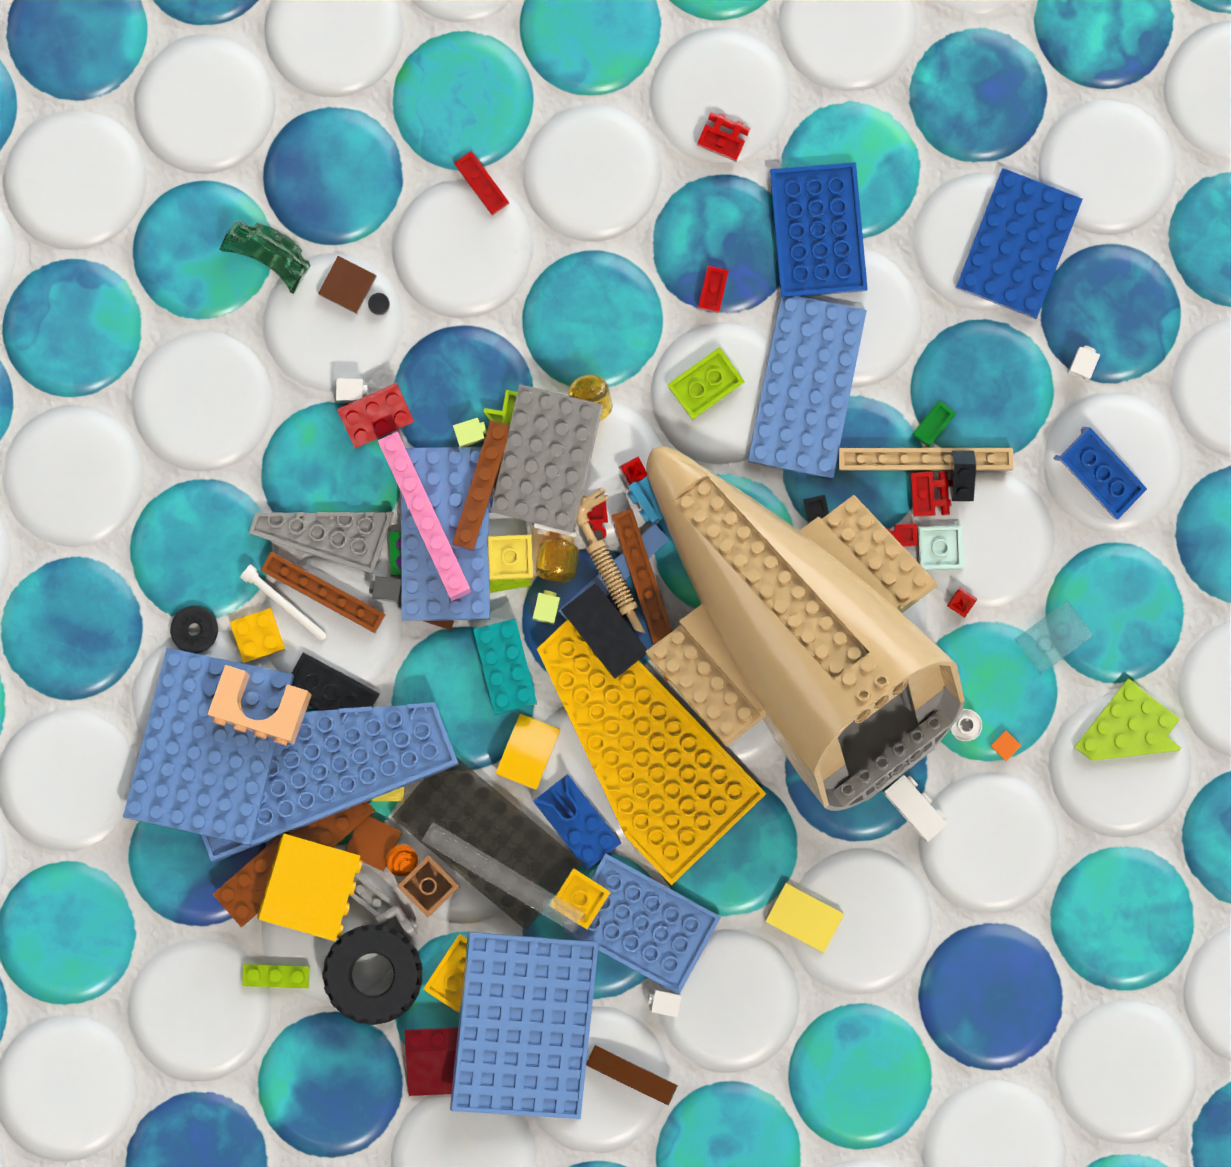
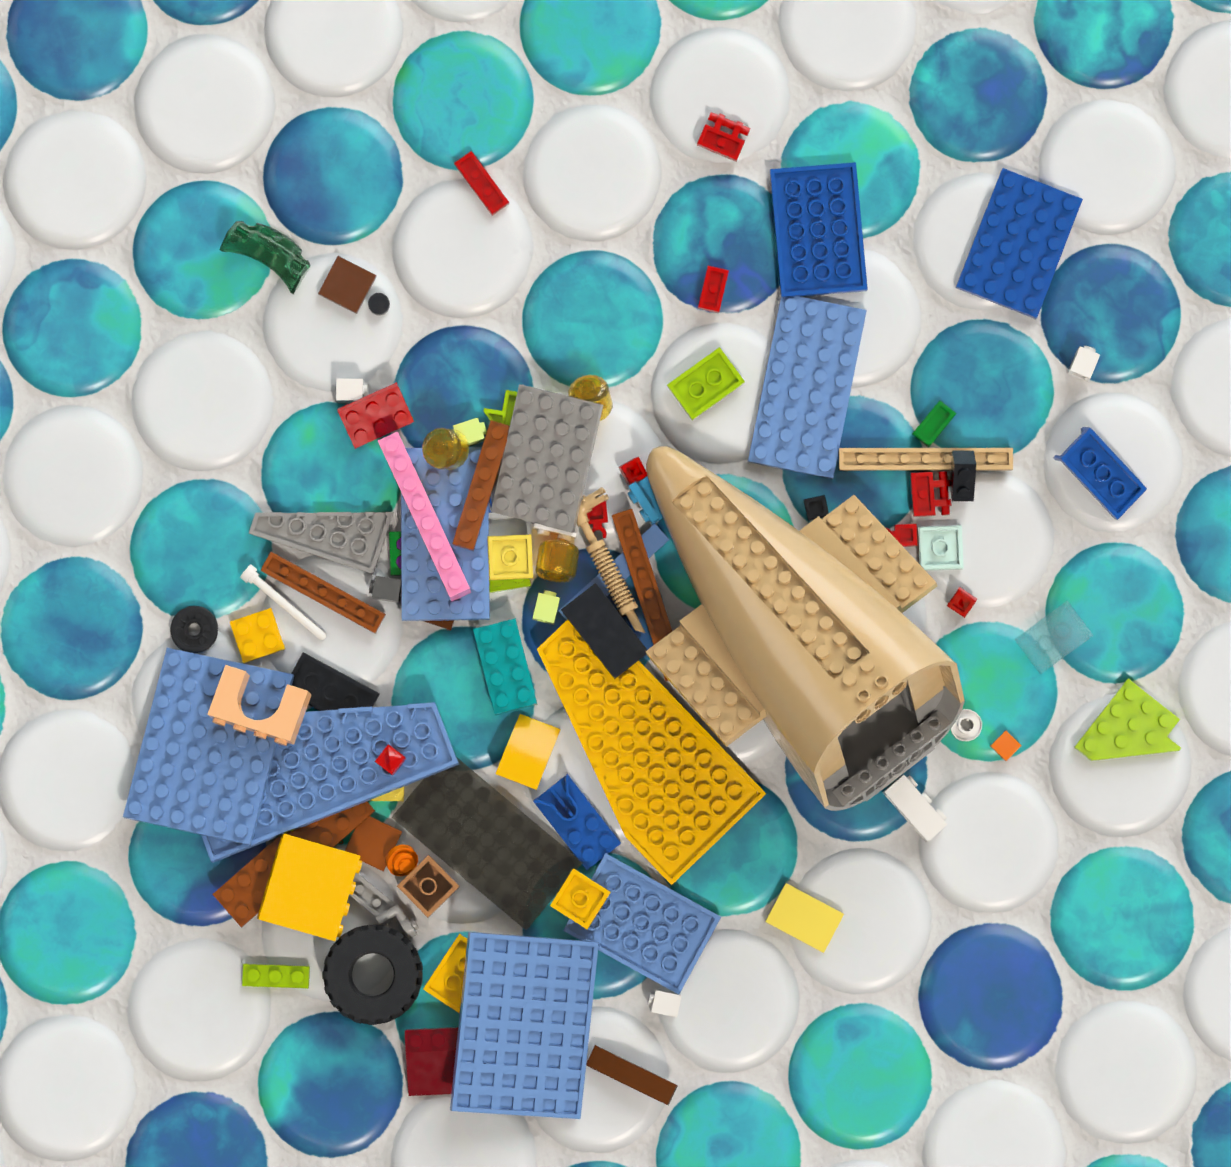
(390, 759): none -> red tile
(445, 448): none -> clear yellow head
(503, 877): clear brick -> none

